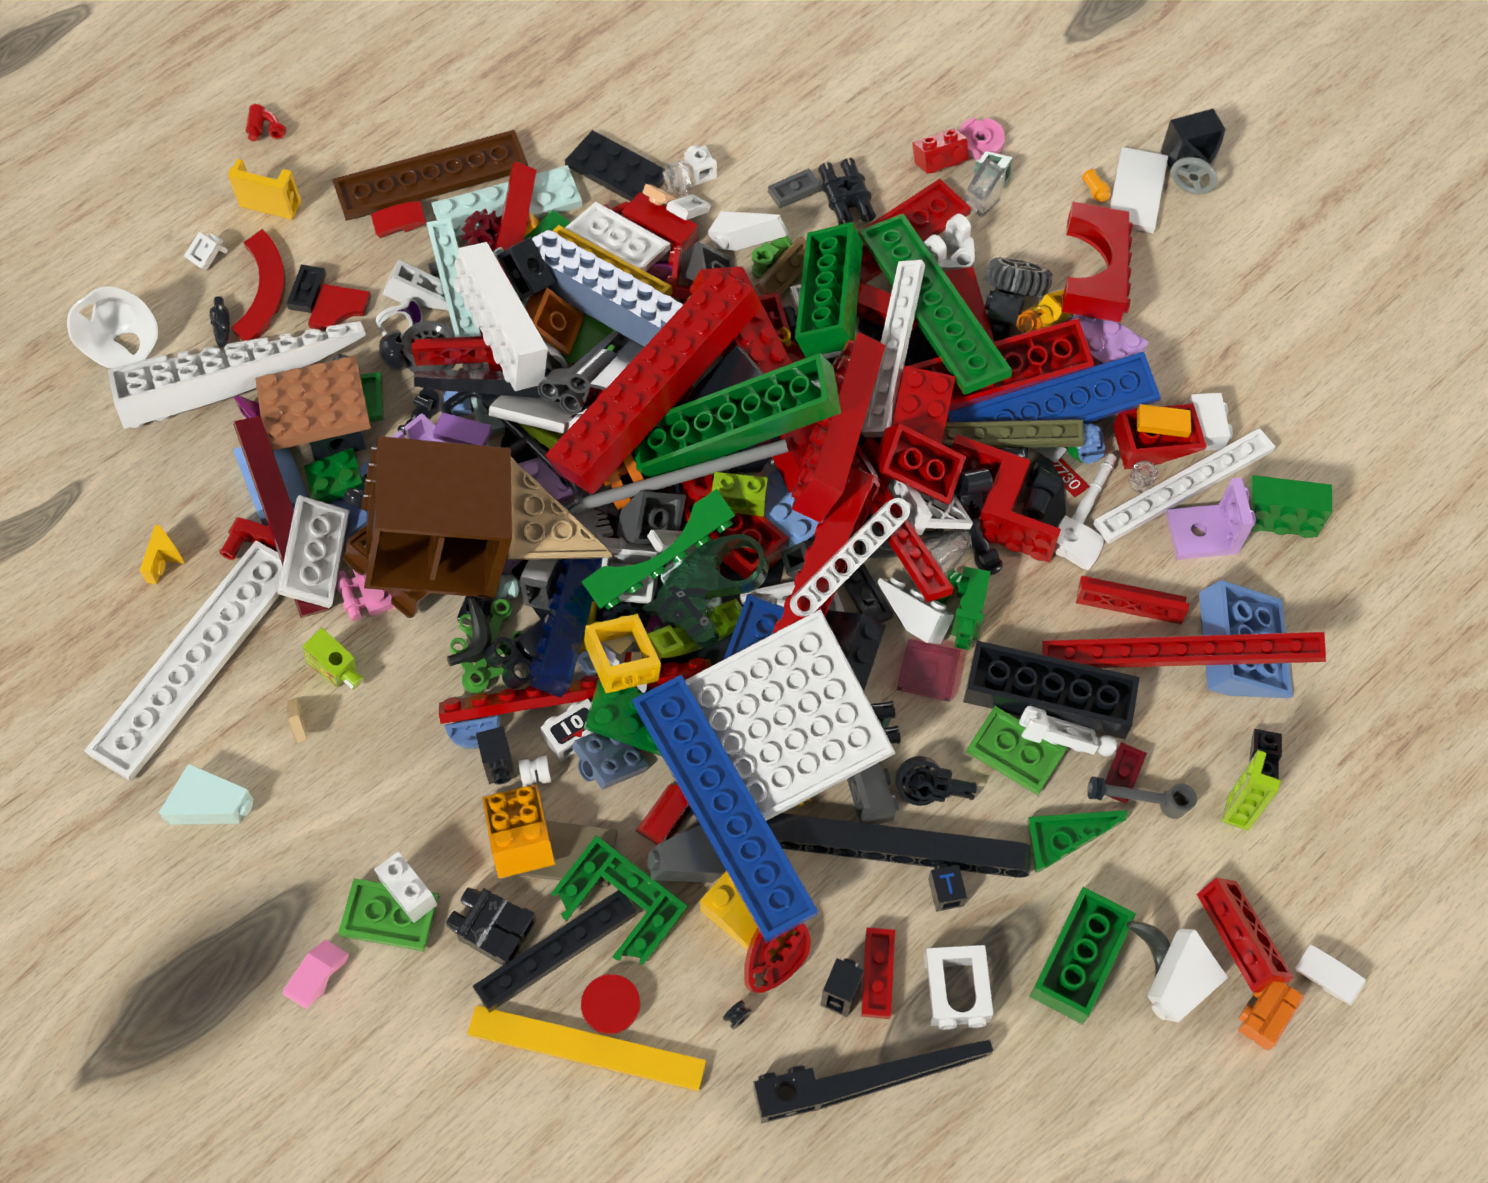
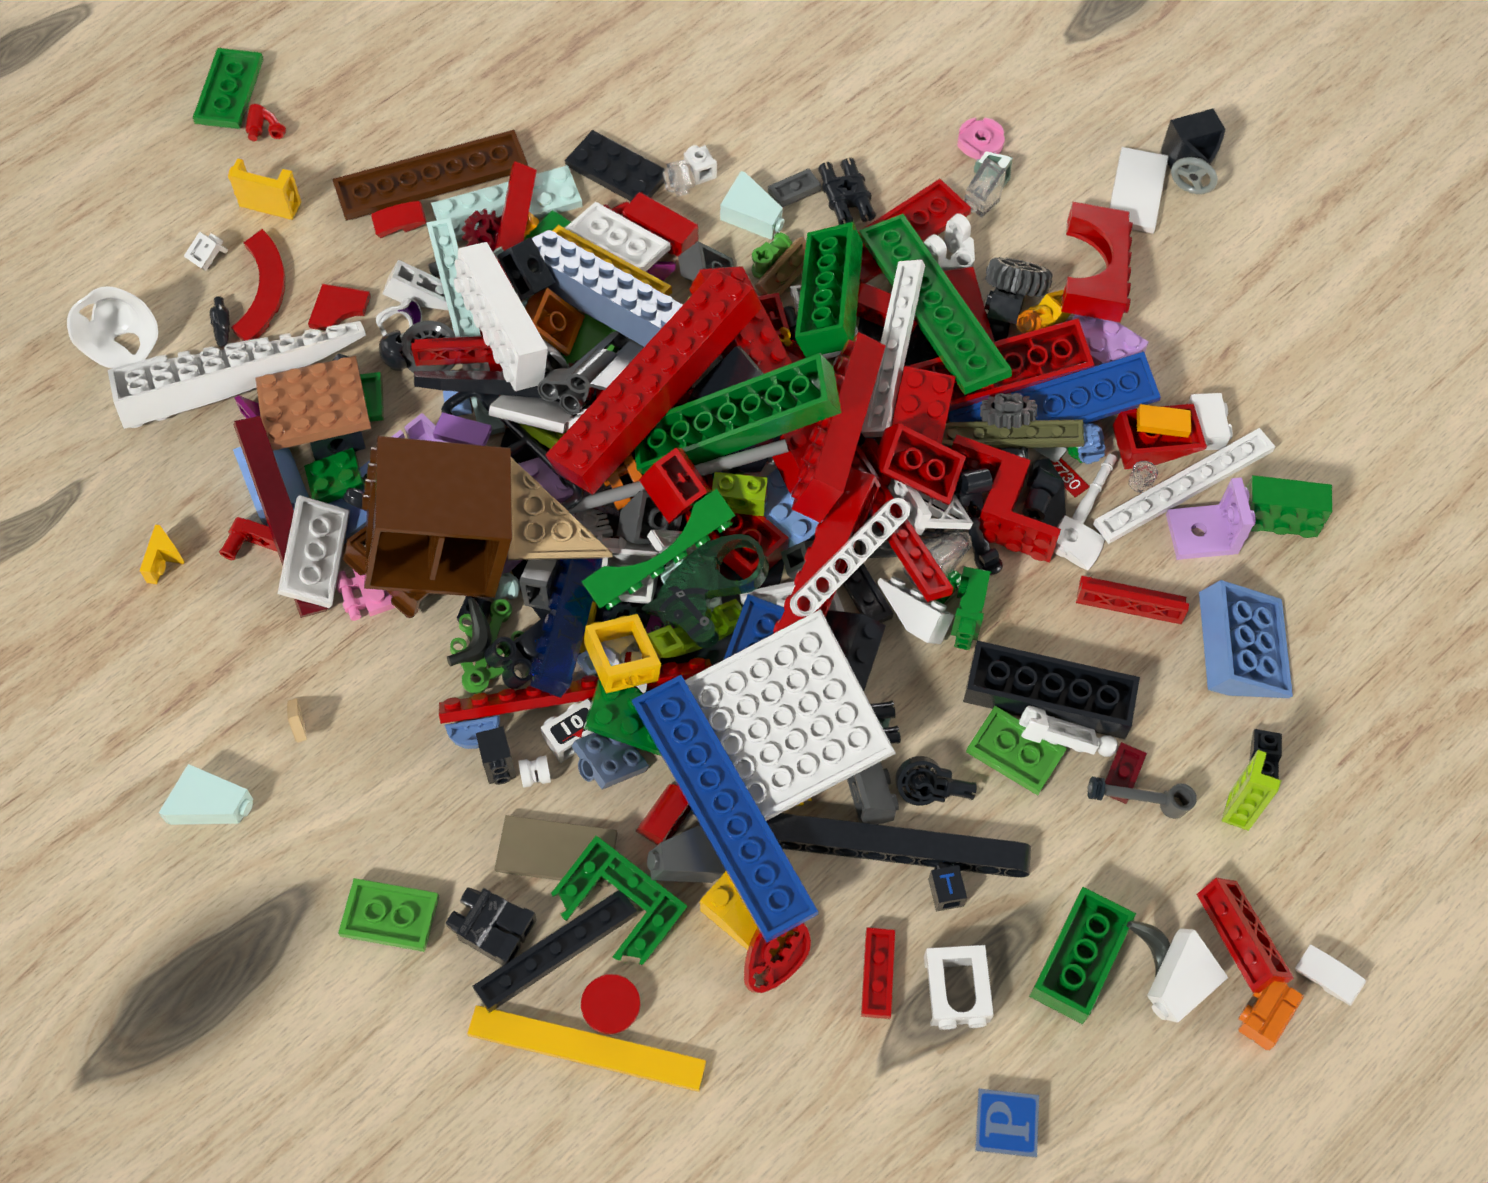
(189, 664): white plate -> none
(228, 88): none -> green plate
(306, 288): black plate -> none
(313, 973): bright pink slope -> none
(331, 660): lime torso -> none
(405, 887): white brick -> none
(426, 402): black piece -> none
(518, 831): light orange slope -> none
(657, 195): light nougat slope -> none
(674, 484): none -> red slope
(678, 291): red bracket -> none
(688, 207): white tile -> none
(737, 1014): black bush -> none
(745, 230): white slope -> none
(751, 208): none -> light aqua slope
(825, 1092): black piece -> none
(842, 986): black brick -> none
(928, 670): clear pink tile -> none
(940, 150): red brick -> none
(1007, 1123): none -> piece
(1008, 410): none -> dark grey gear
(1060, 835): green wing -> none
(1099, 190): light orange animal -> none
(1191, 650): red plate -> none

